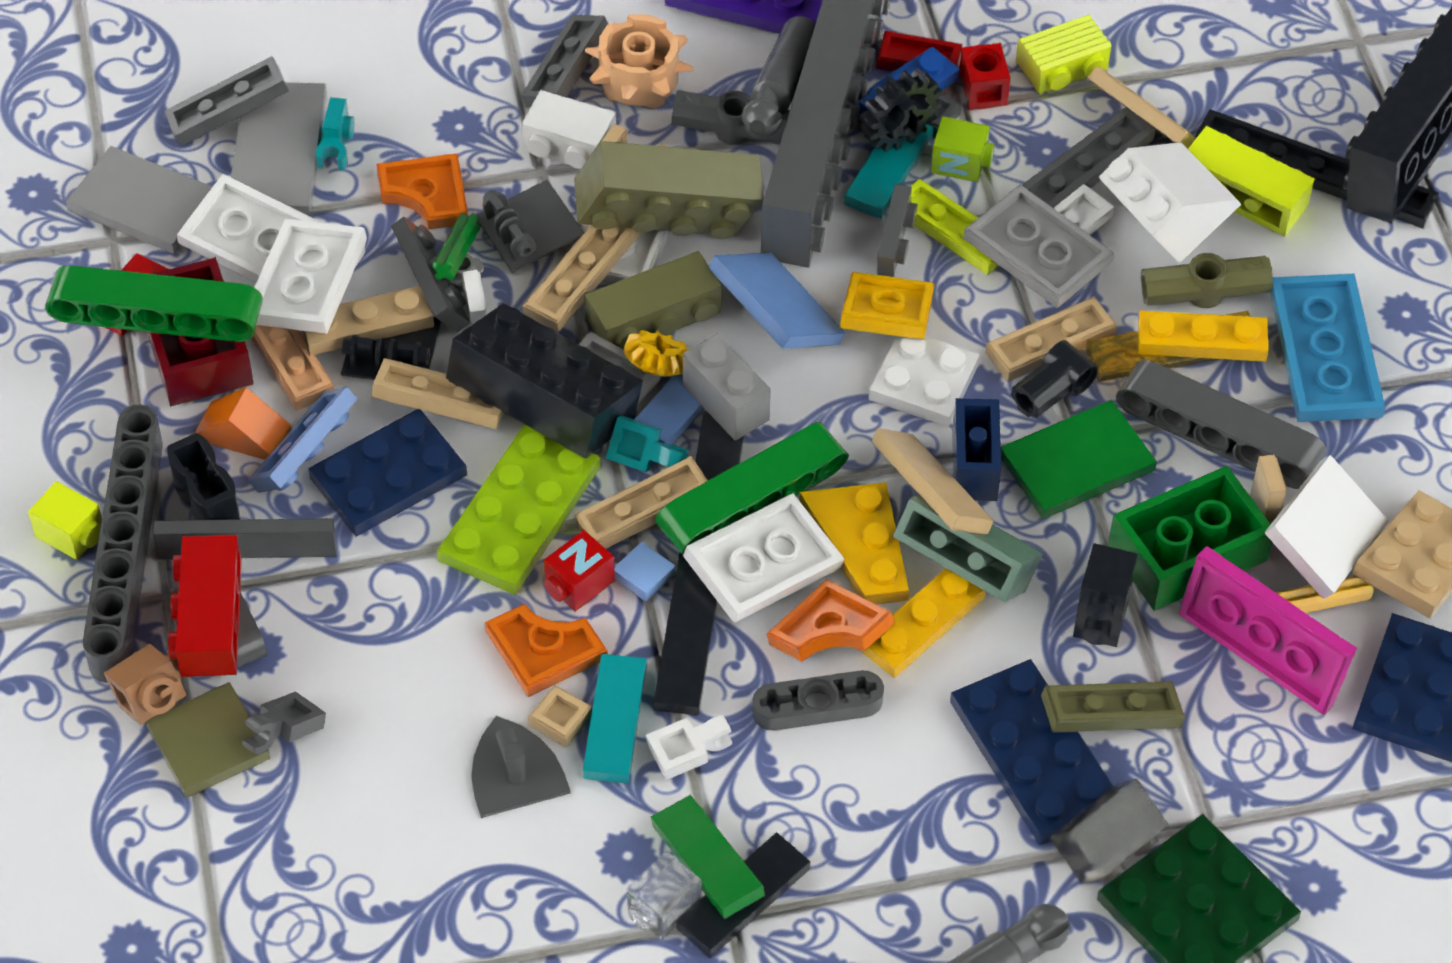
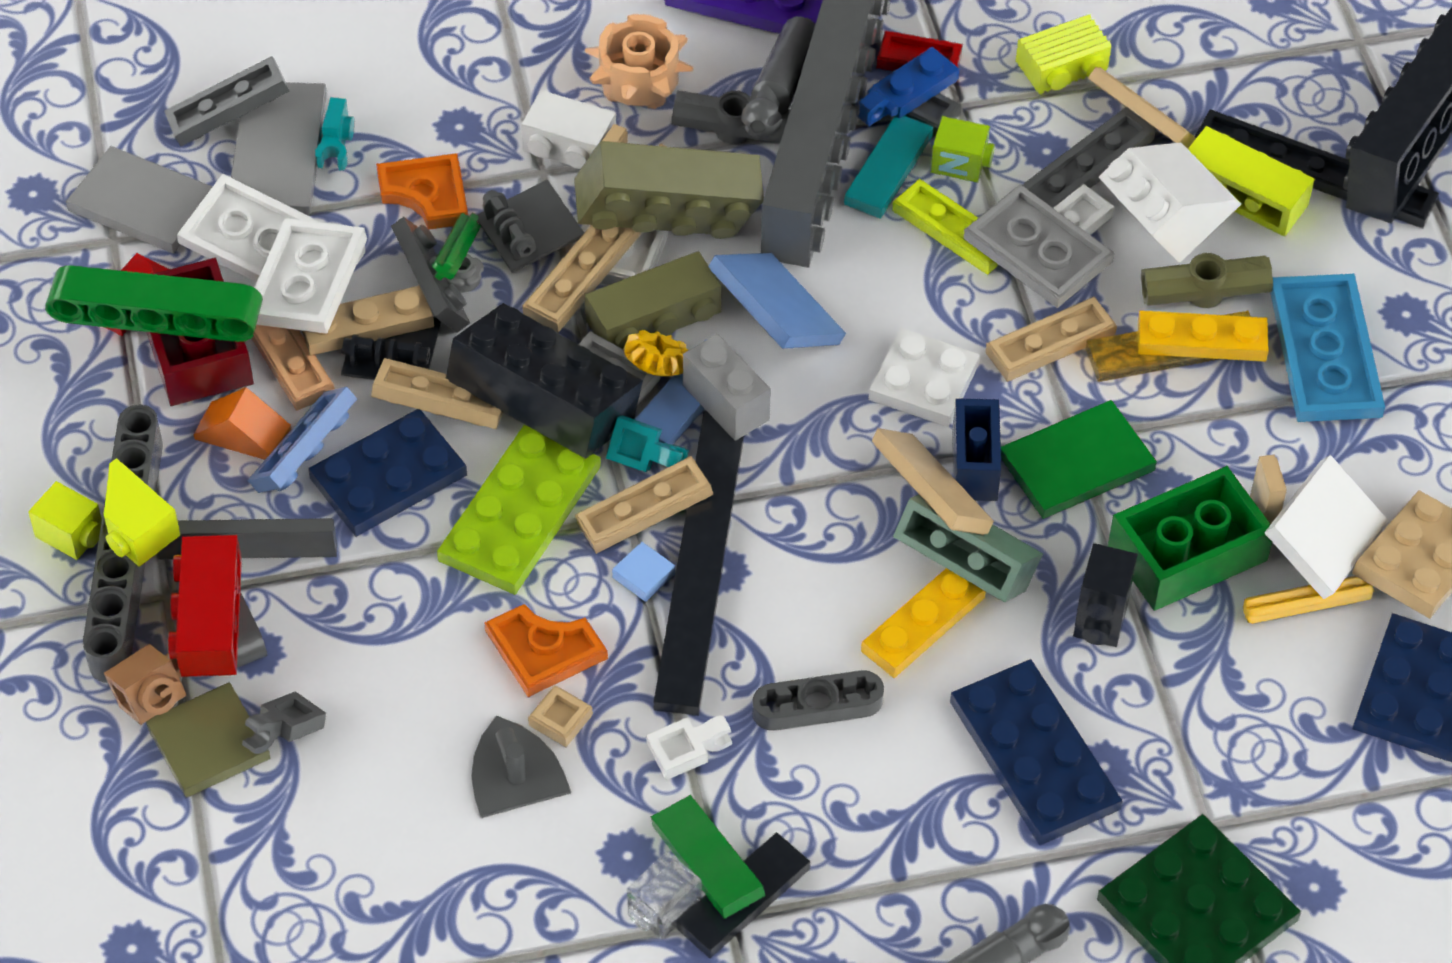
(136, 516): none -> neon yellow slope
(201, 481): black brick -> none
(473, 295): white tile -> none
(566, 58): dark grey plate -> none
(578, 571): red brick -> none
(614, 718): teal tile -> none
(753, 484): green beam -> none
(763, 557): white plate -> none
(828, 620): orange tile -> none
(862, 530): yellow wing -> none
(887, 305): yellow tile -> none
(893, 247): dark grey plate -> none
(901, 110): black gear -> none
(984, 76): red brick -> none
(1061, 373): black piece -> none
(1109, 832): clear smoke brick -> none
(1112, 706): olive tile -> none
(1218, 421): dark grey beam -> none
(1266, 630): dark pink tile -> none

